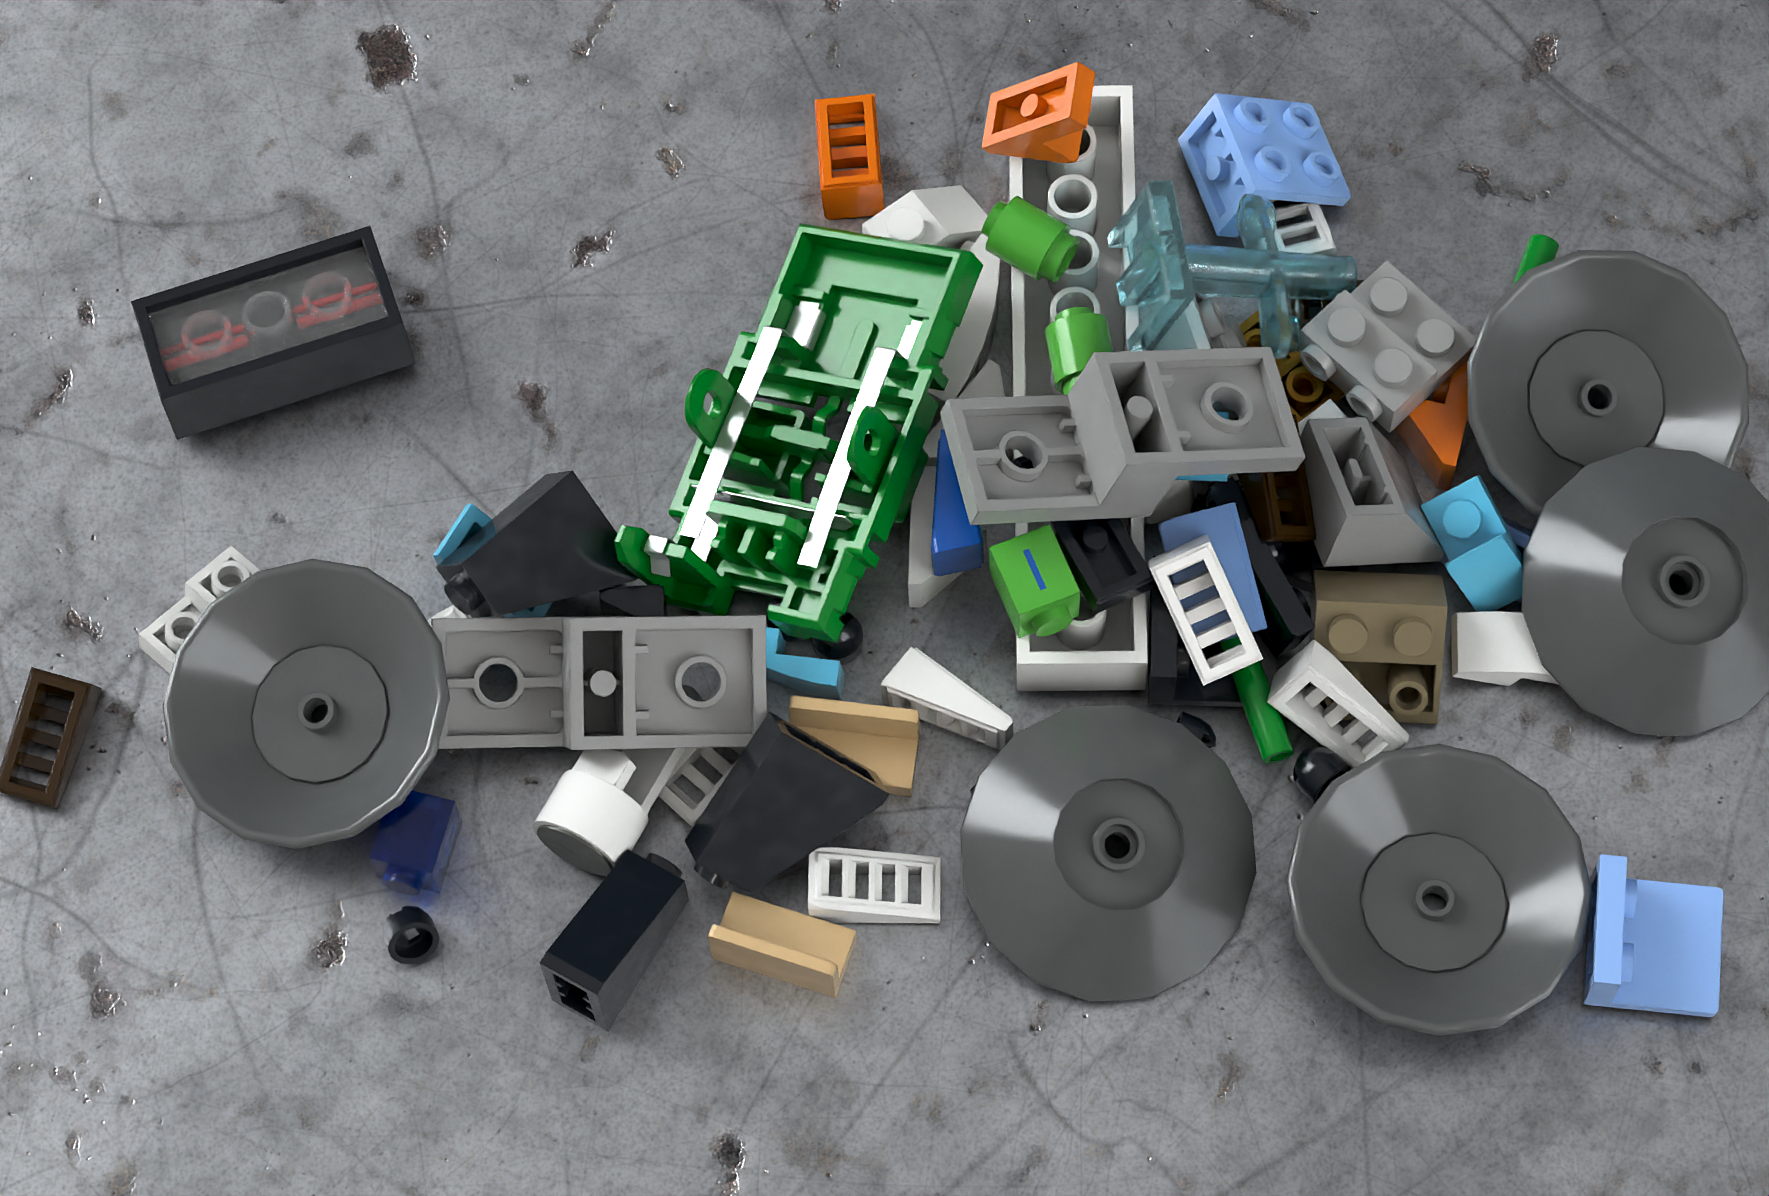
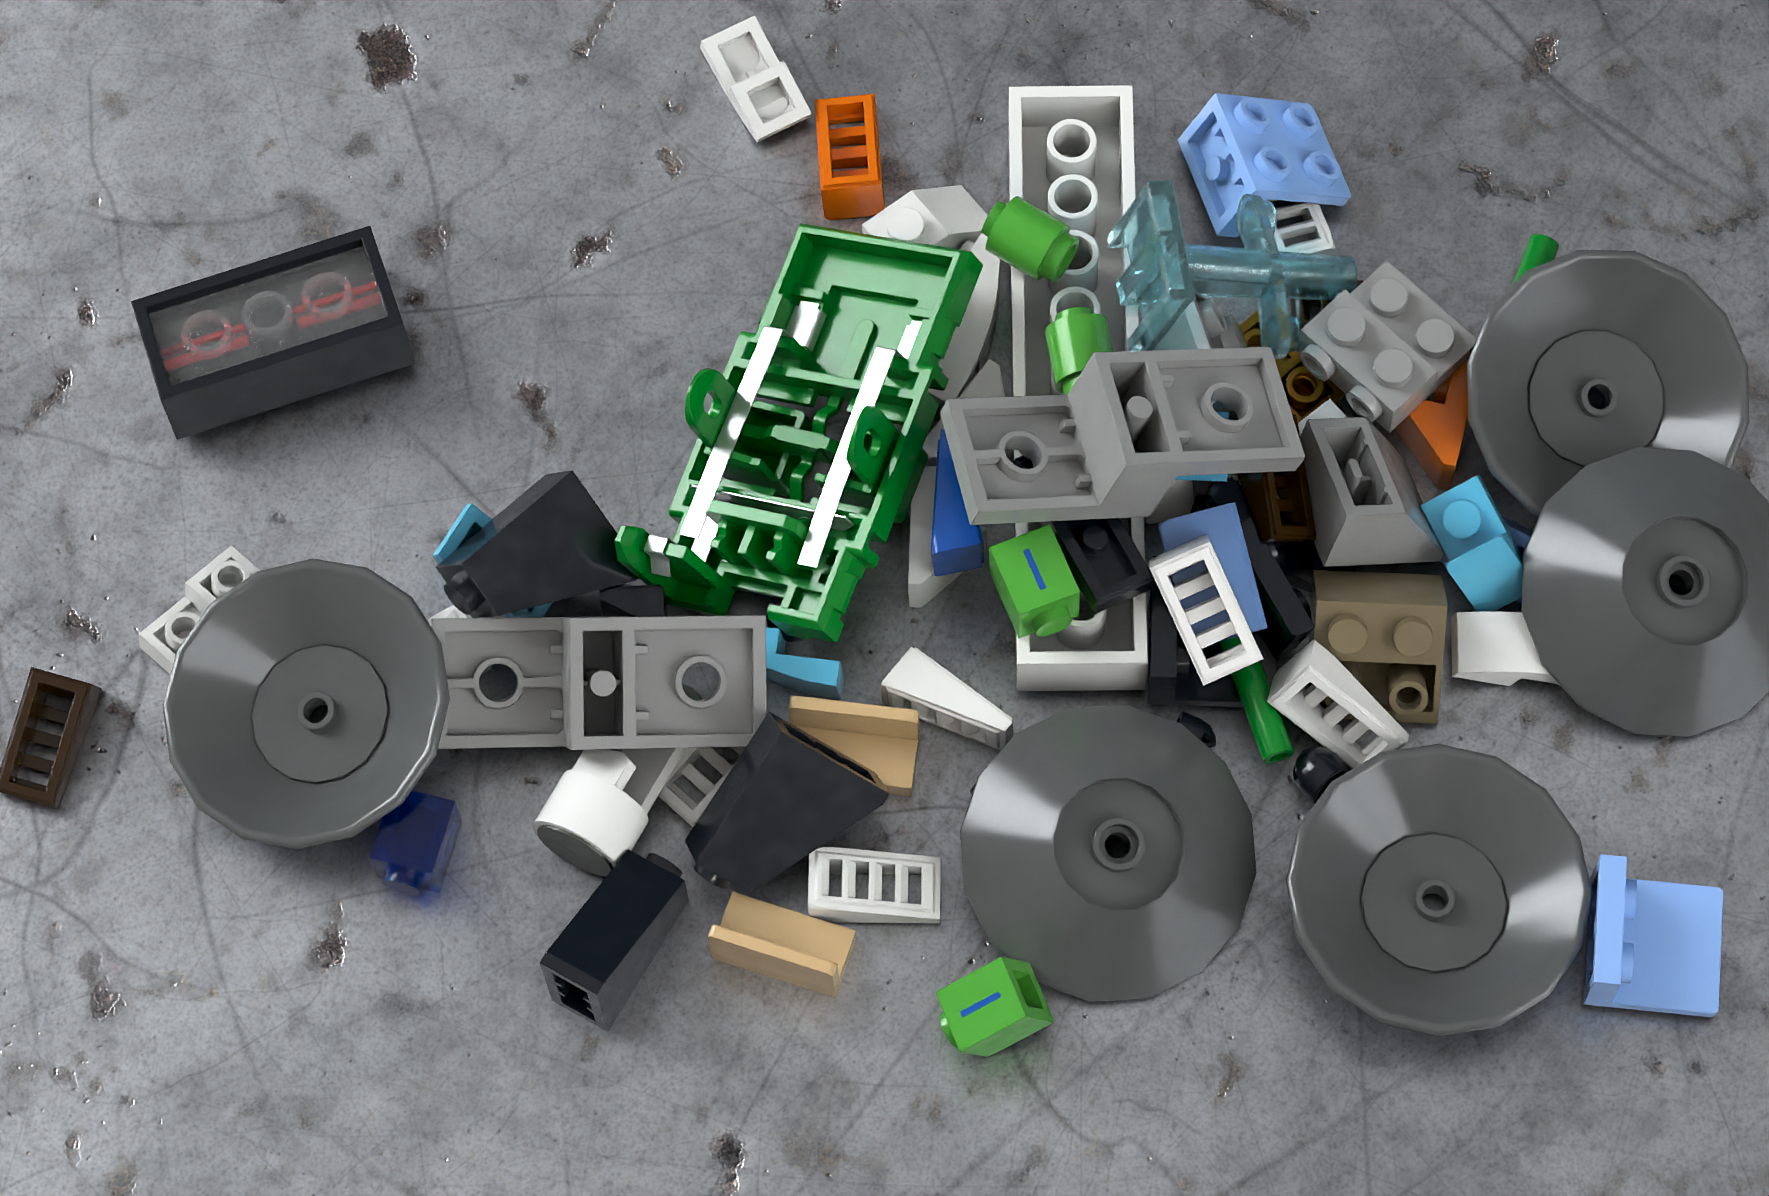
(397, 942): black hinge -> none
(755, 79): none -> white slope
(848, 644): black hinge -> none
(993, 1007): none -> bright green brick
(1041, 116): orange slope -> none

